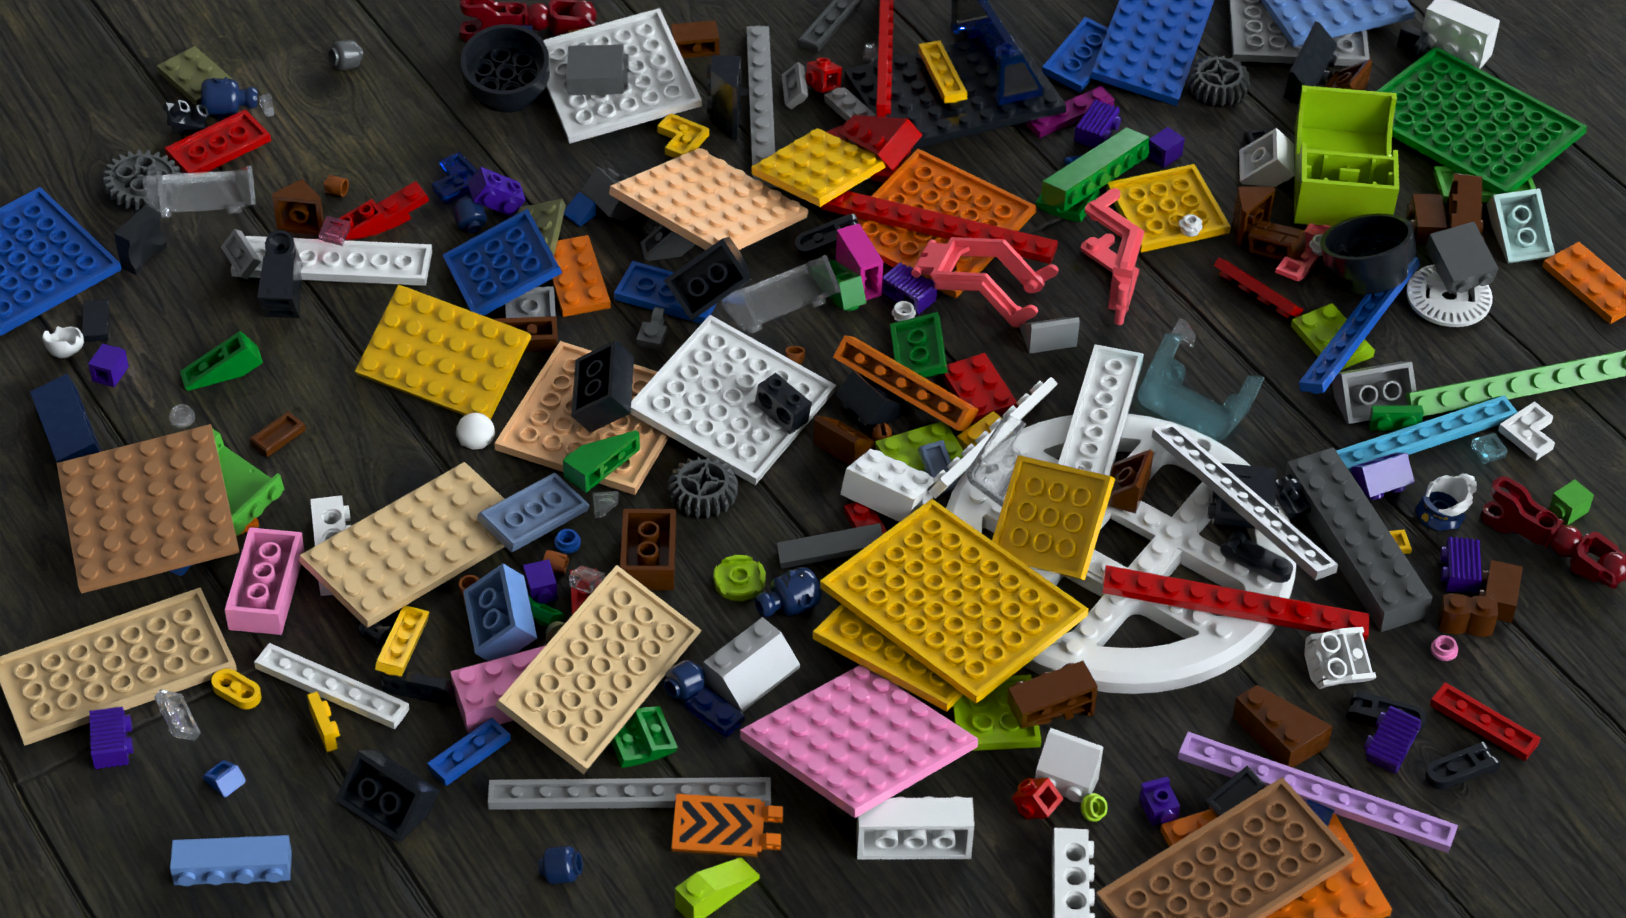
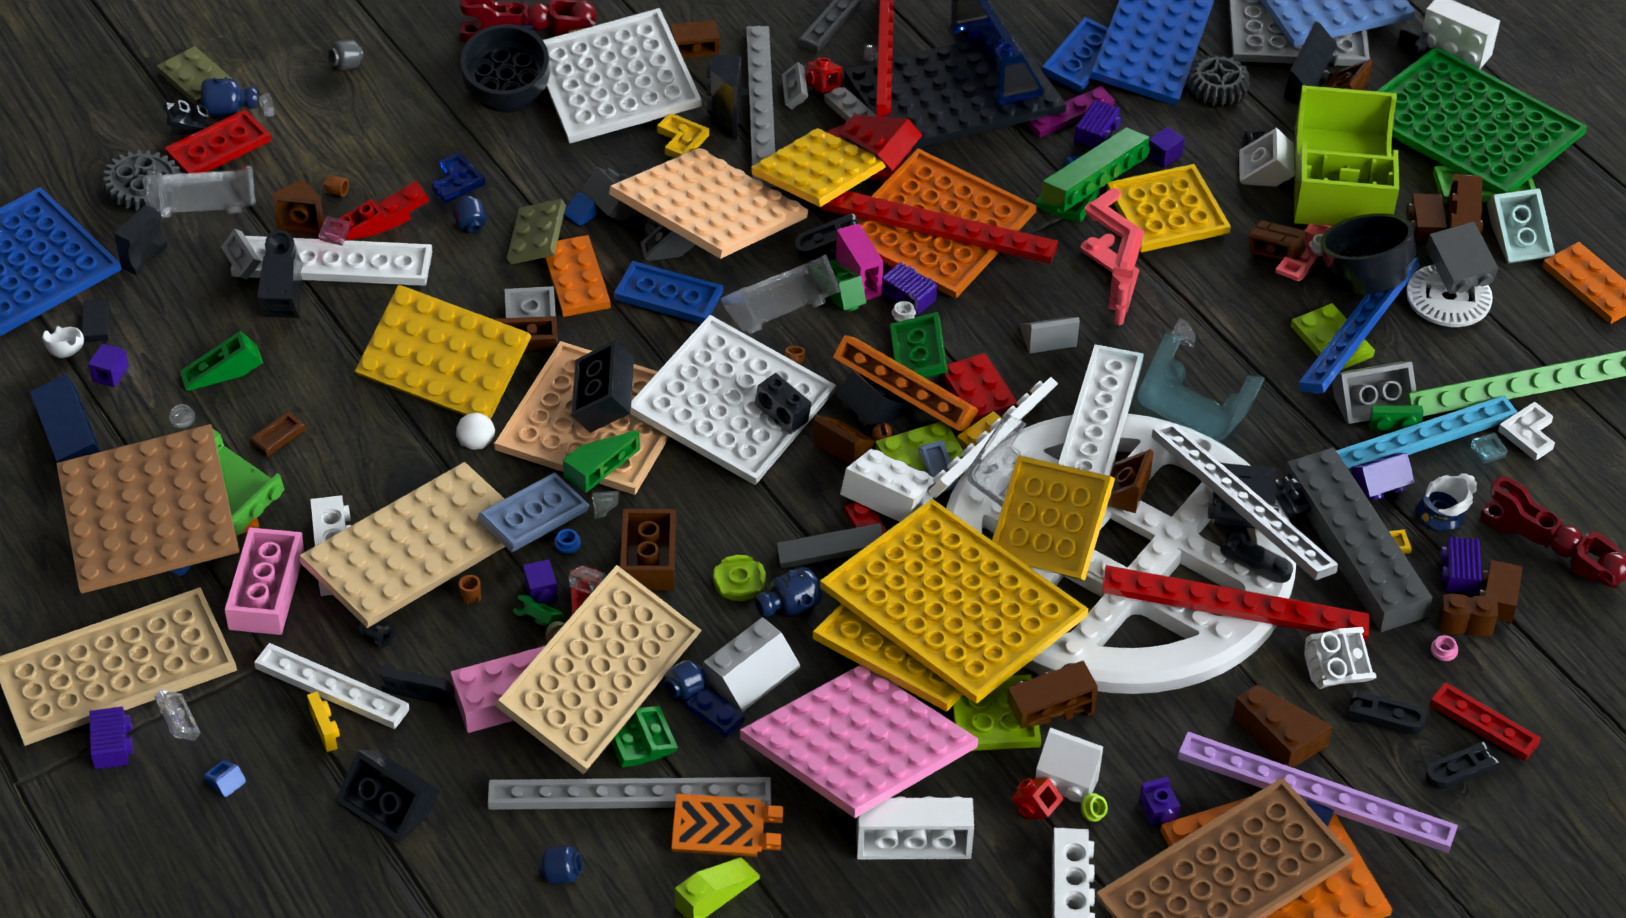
(231, 860): medium blue brick -> none
(239, 688): yellow plate -> none
(402, 641): yellow plate -> none
(468, 752): blue plate -> none
(496, 191): dark purple brick -> none
(499, 614): medium blue brick -> none
(502, 263): blue plate -> none
(557, 560): dark orange hose -> none
(597, 69): dark grey brick -> none
(653, 333): dark grey plate -> none
(703, 487): dark grey gear -> none
(709, 278): black slope -> none
(940, 259): coral piece -> none
(942, 72): yellow plate -> none
(1190, 225): white plate -> none
(1234, 791): black tile -> none
(1250, 208): reddish brown slope -> none
(1264, 293): red plate -> none
(1392, 739): dark purple brick -> none
(1571, 502): bright green brick -> none

